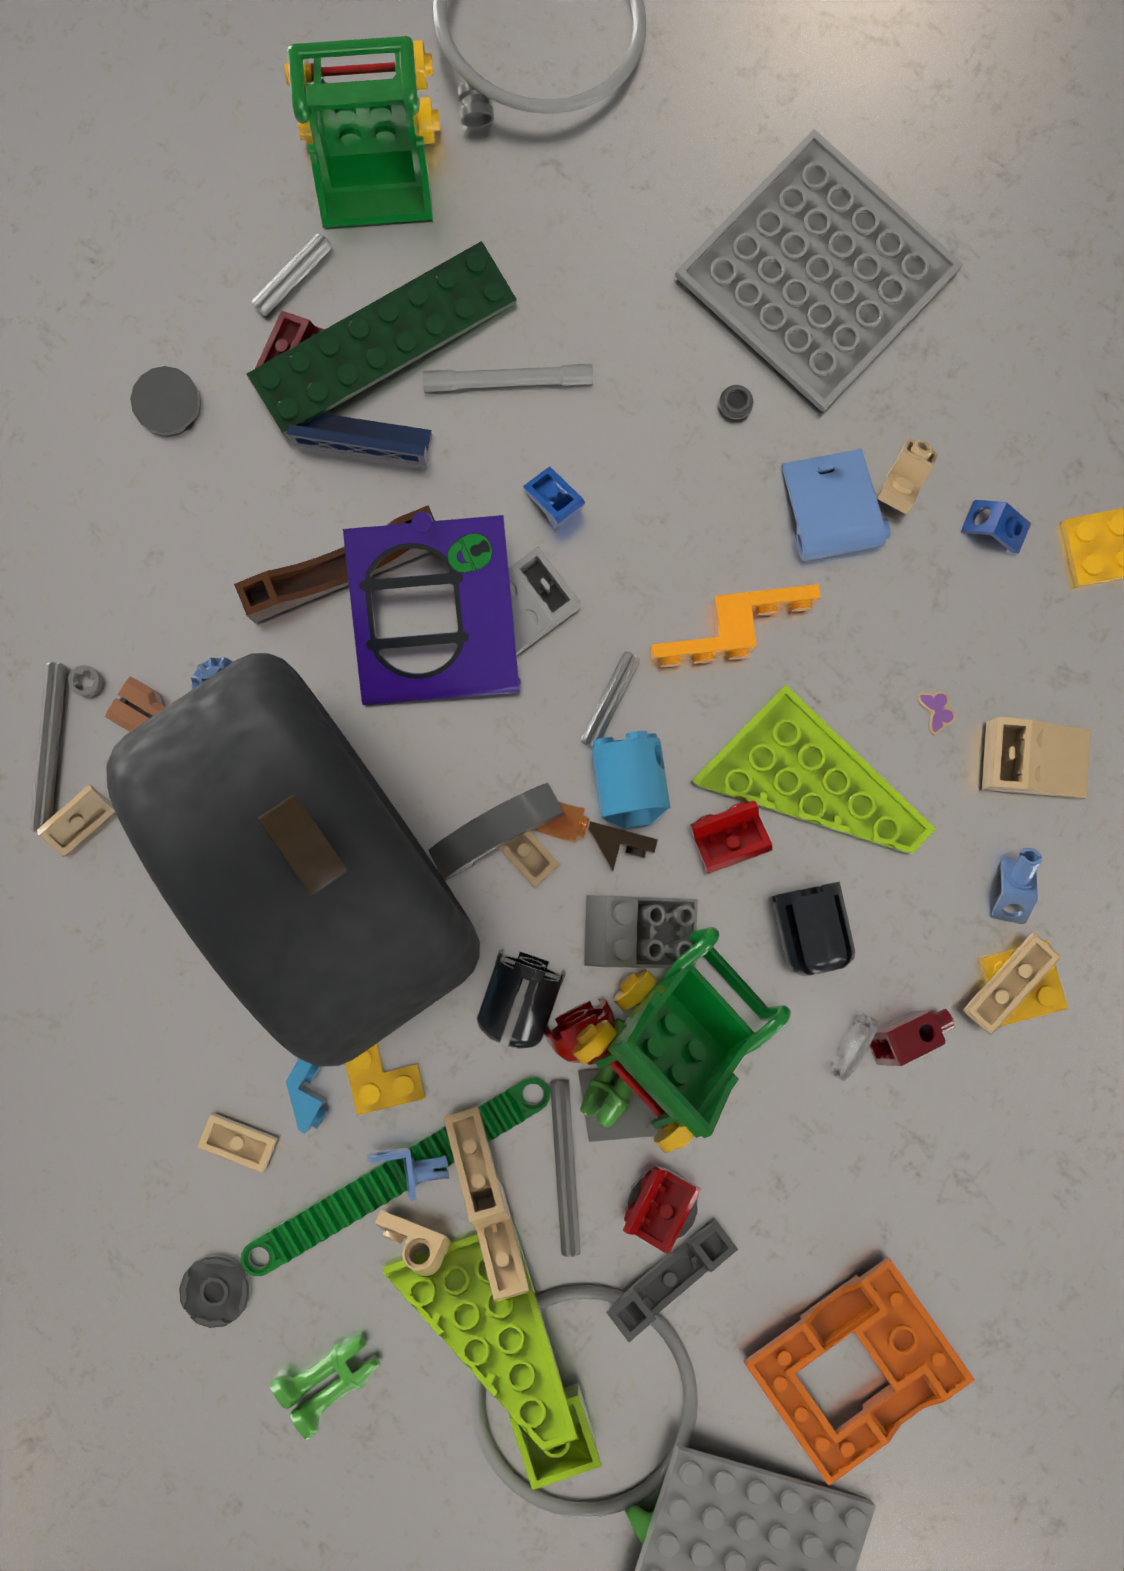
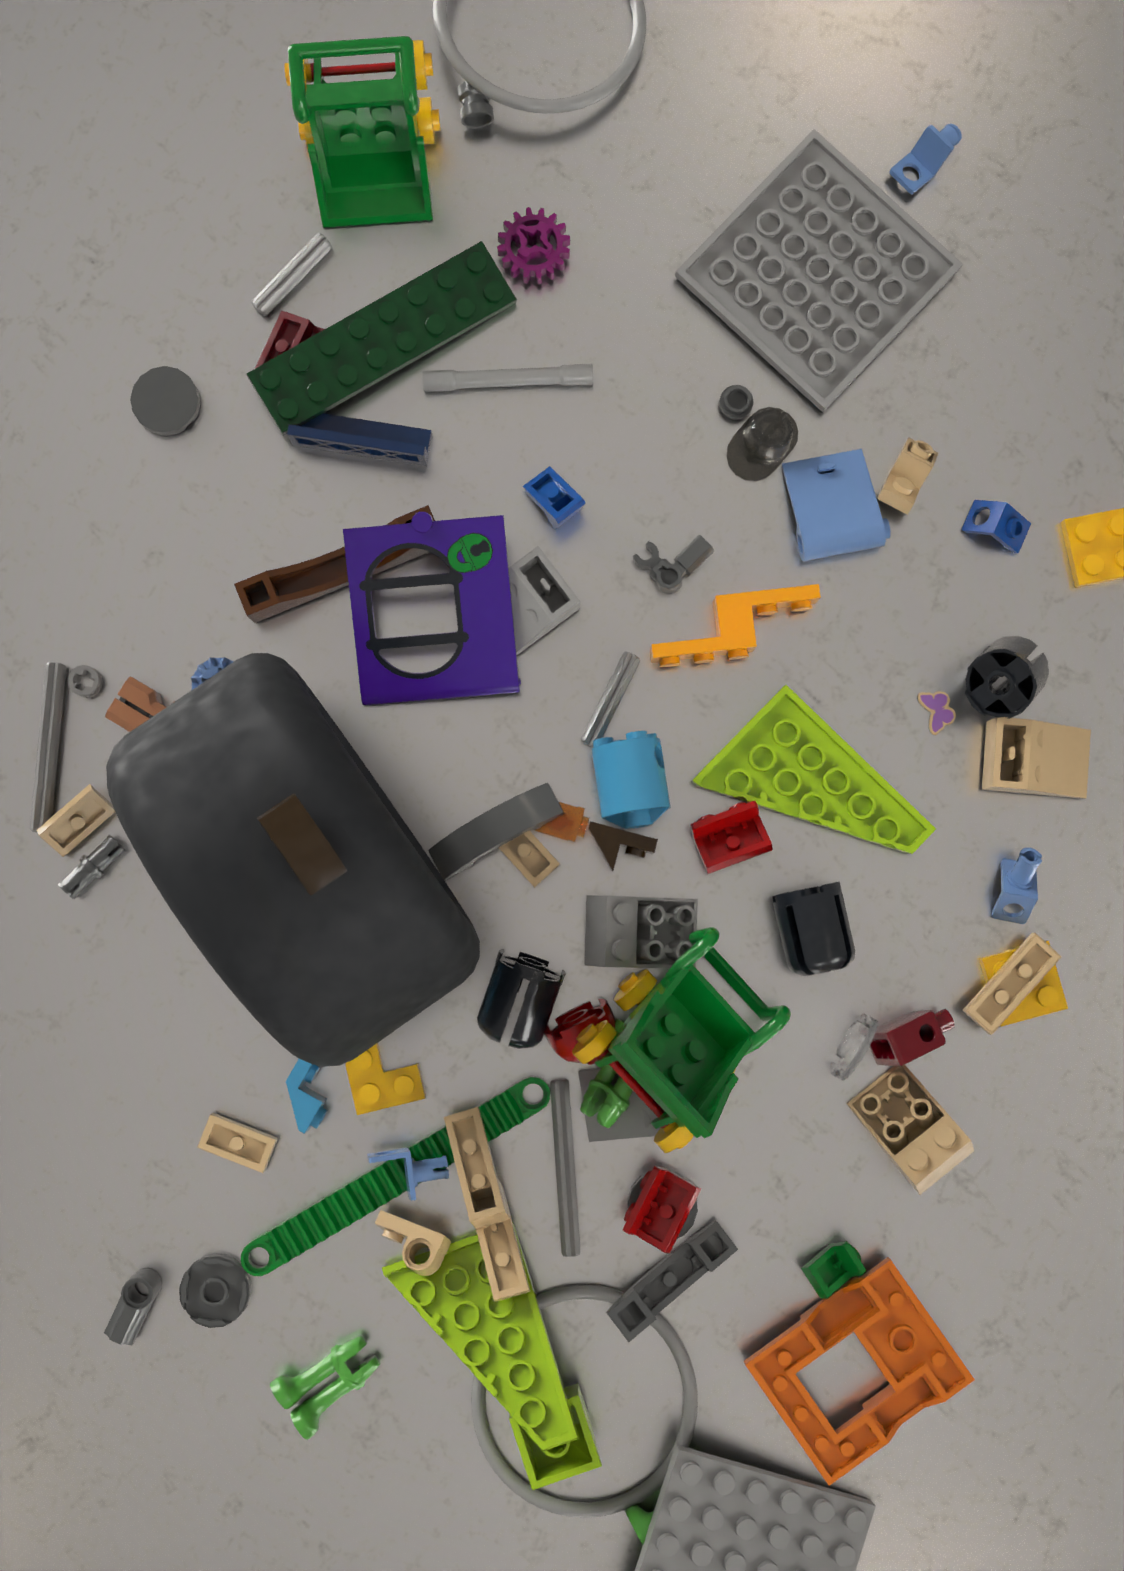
(91, 867): none -> dark grey pin
(133, 1307): none -> dark grey piece
(534, 260): none -> magenta gear
(686, 562): none -> dark grey bar
(762, 443): none -> clear smoke piece
(833, 1268): none -> green bracket
(911, 1127): none -> tan slope
(927, 156): none -> medium blue bracket
(1023, 683): none -> black cylinder

